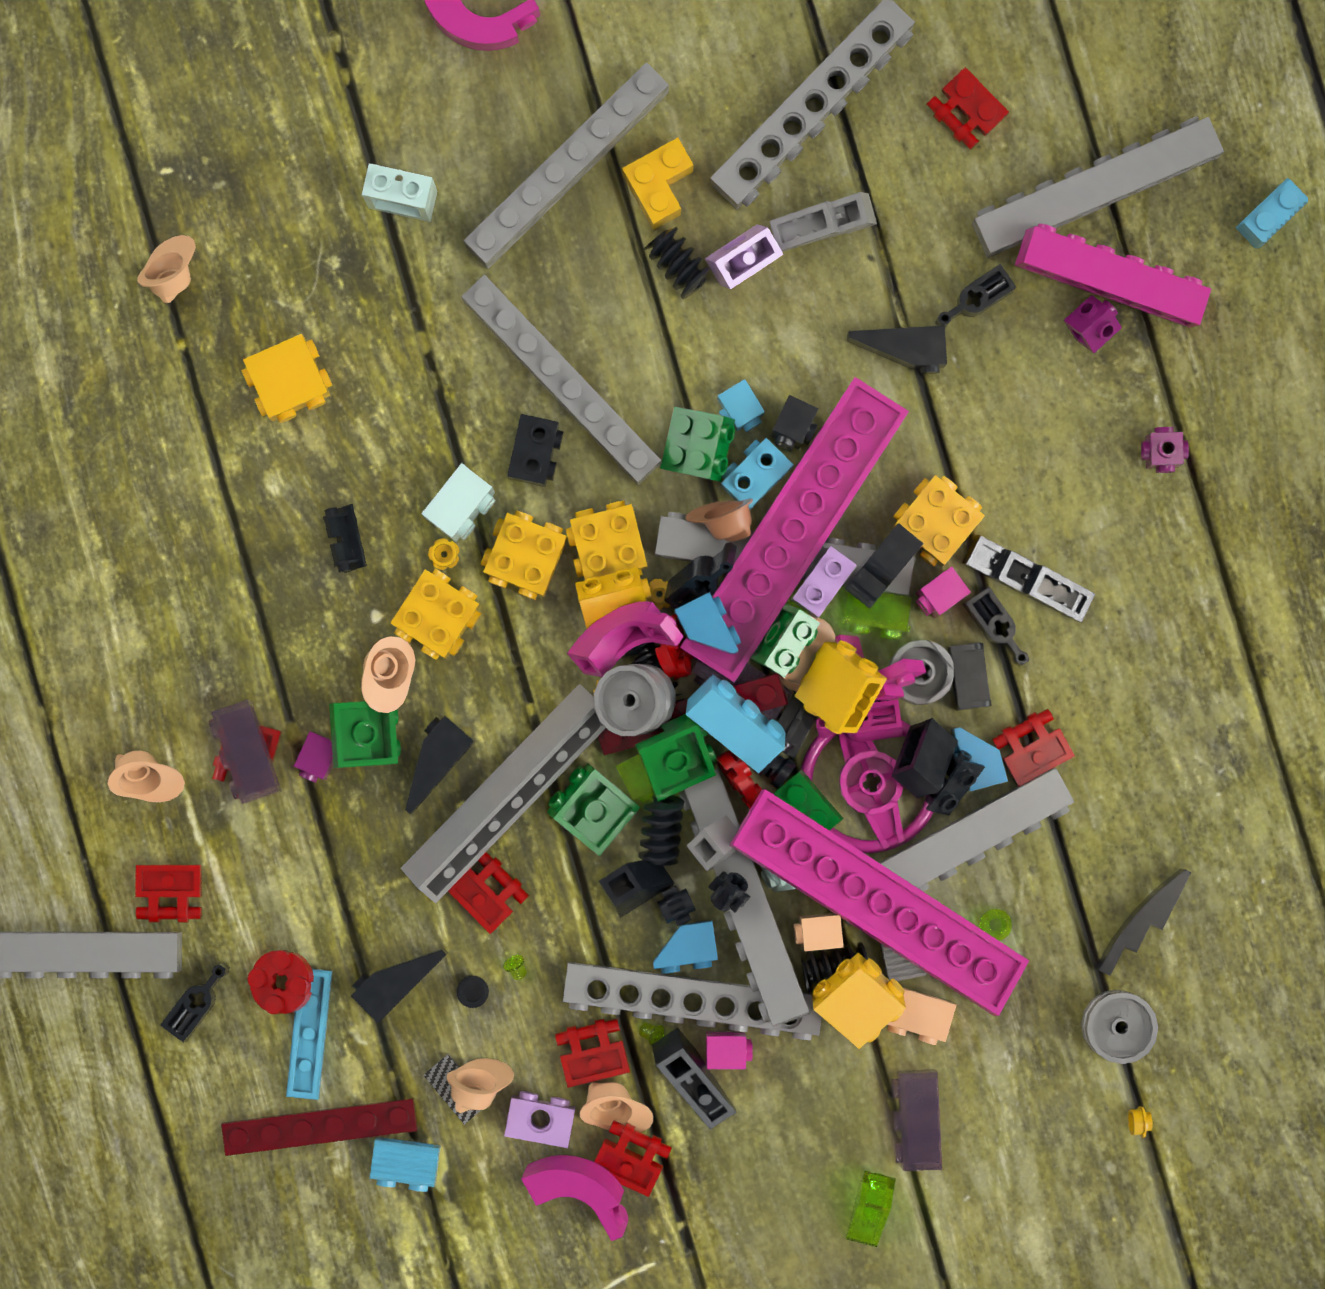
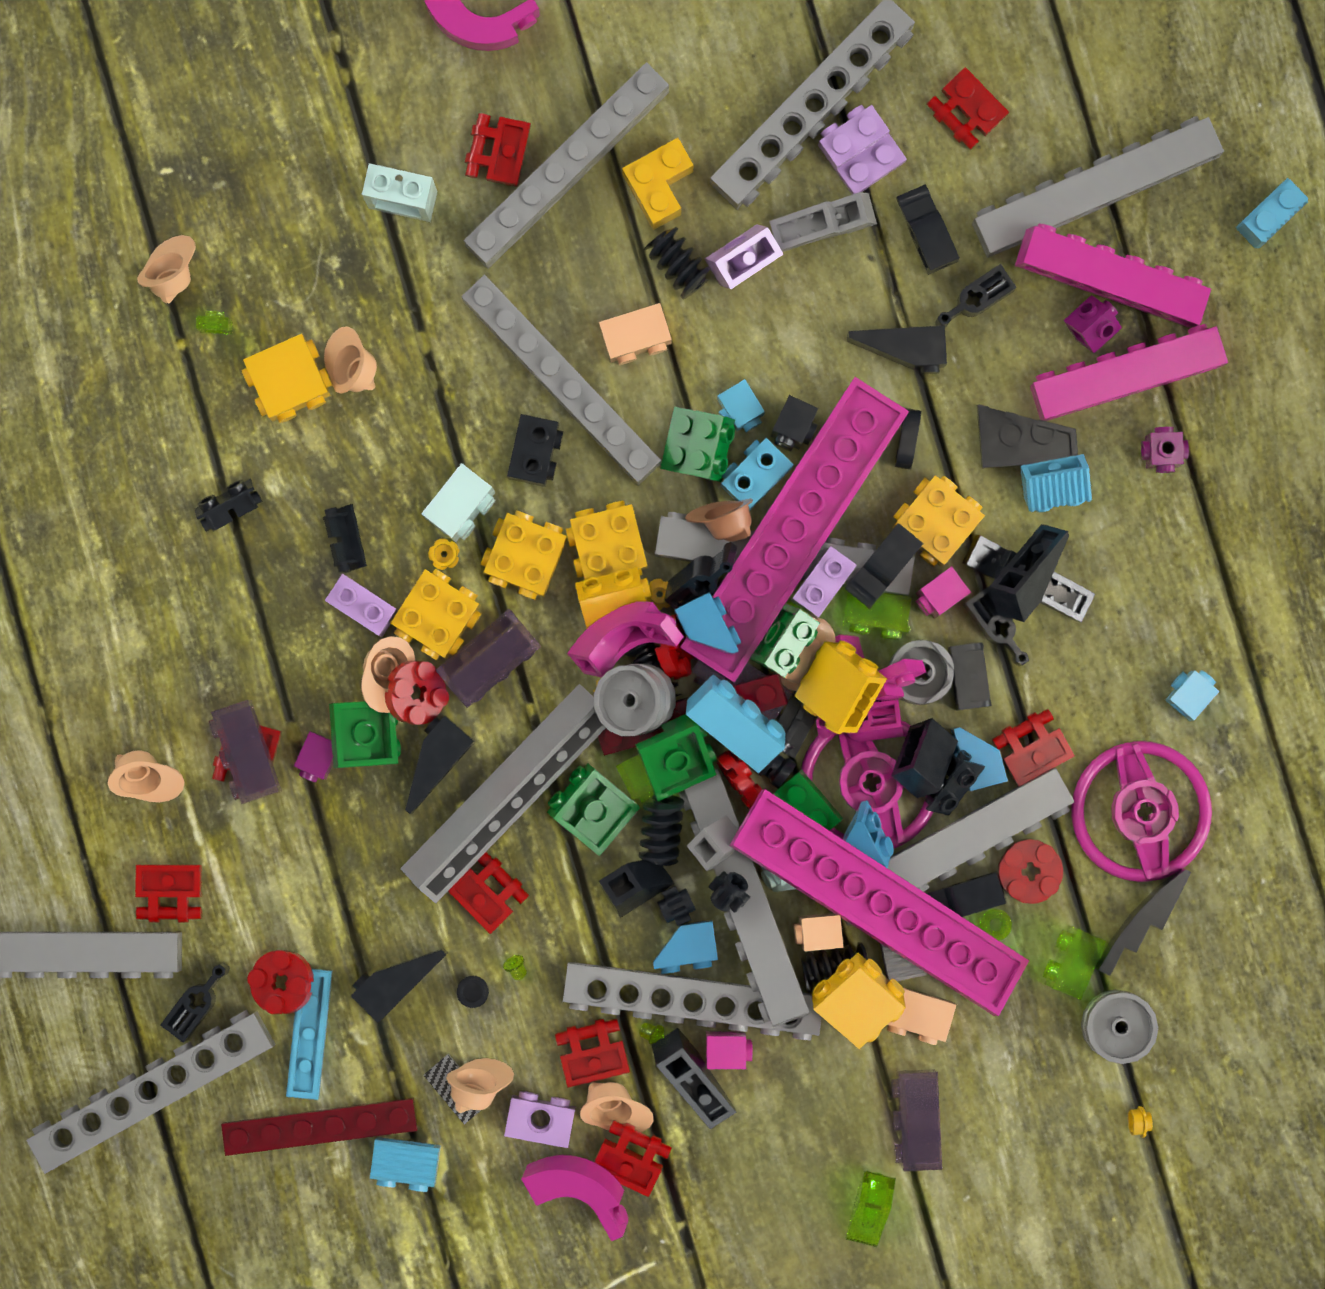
(52, 1153): none -> light grey brick
(214, 322): none -> clear neon green plate
(216, 508): none -> black hinge
(349, 362): none -> light nougat piece
(361, 605): none -> lavender brick
(432, 696): none -> red plate
(488, 658): none -> clear purple brick
(507, 152): none -> red plate
(635, 334): none -> light nougat brick
(861, 149): none -> lavender plate
(868, 836): none -> dark azure slope
(908, 439): none -> black beam
(927, 230): none -> black piece
(972, 895): none -> black piece
(1018, 885): none -> red plate
(1019, 440): none -> black wing
(1028, 574): none -> black slope
(1056, 483): none -> medium azure brick
(1074, 962): none -> clear neon green bracket
(1129, 373): none -> dark pink brick
(1136, 787): none -> dark pink piece
(1192, 693): none -> medium azure brick

